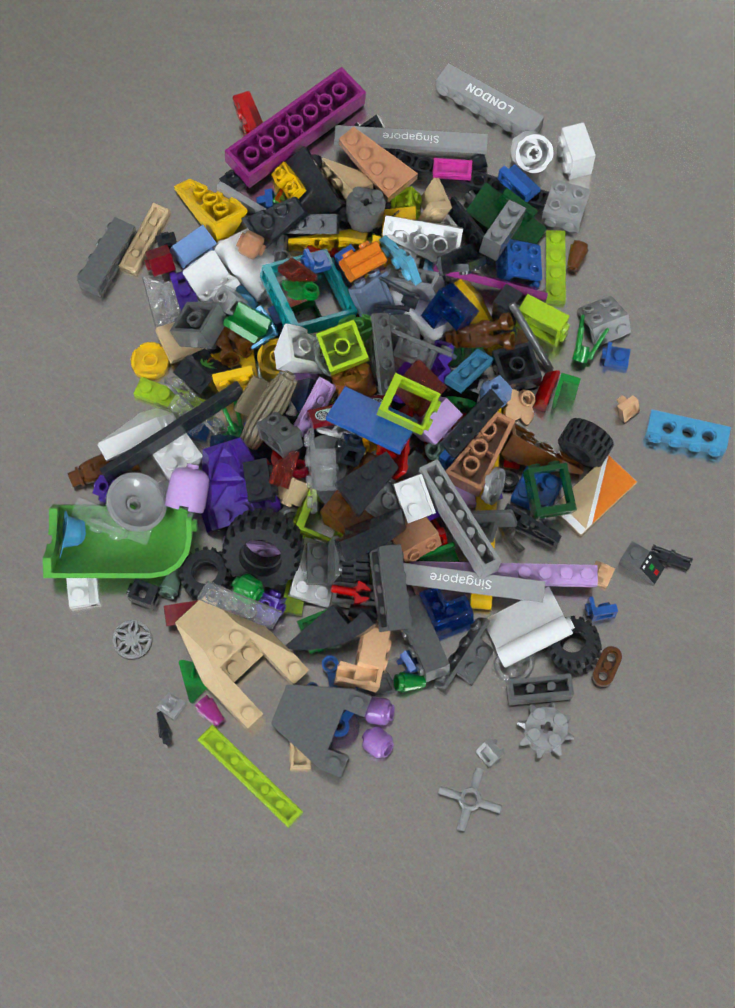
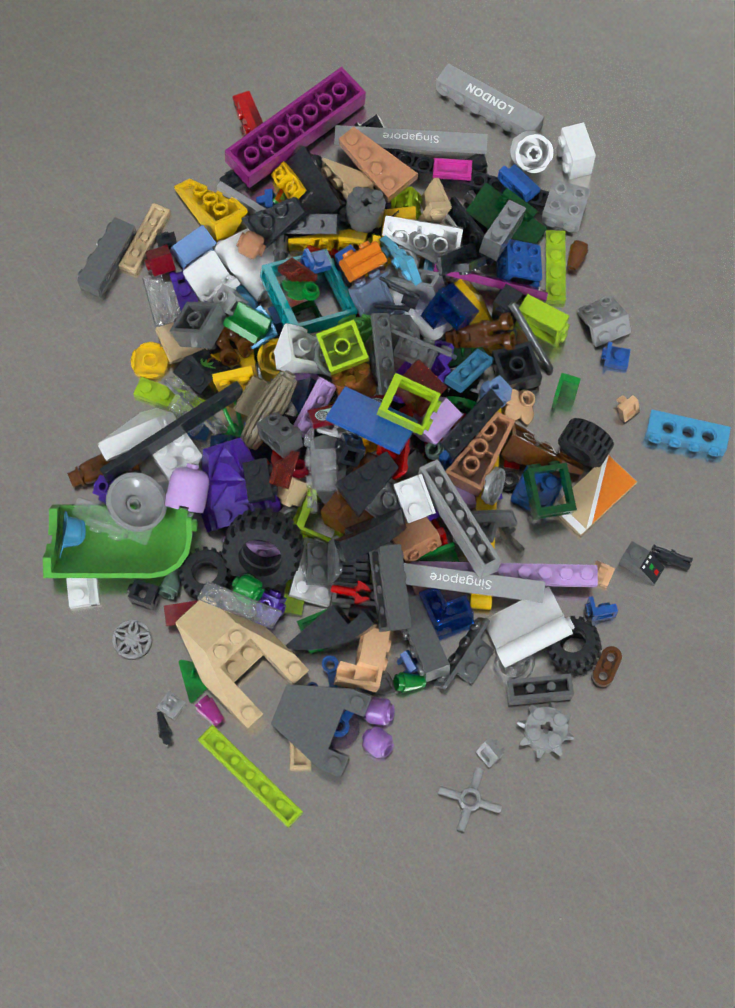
(534, 528): black wing -> none
(546, 390): red slope -> none
(582, 352): green plant -> none

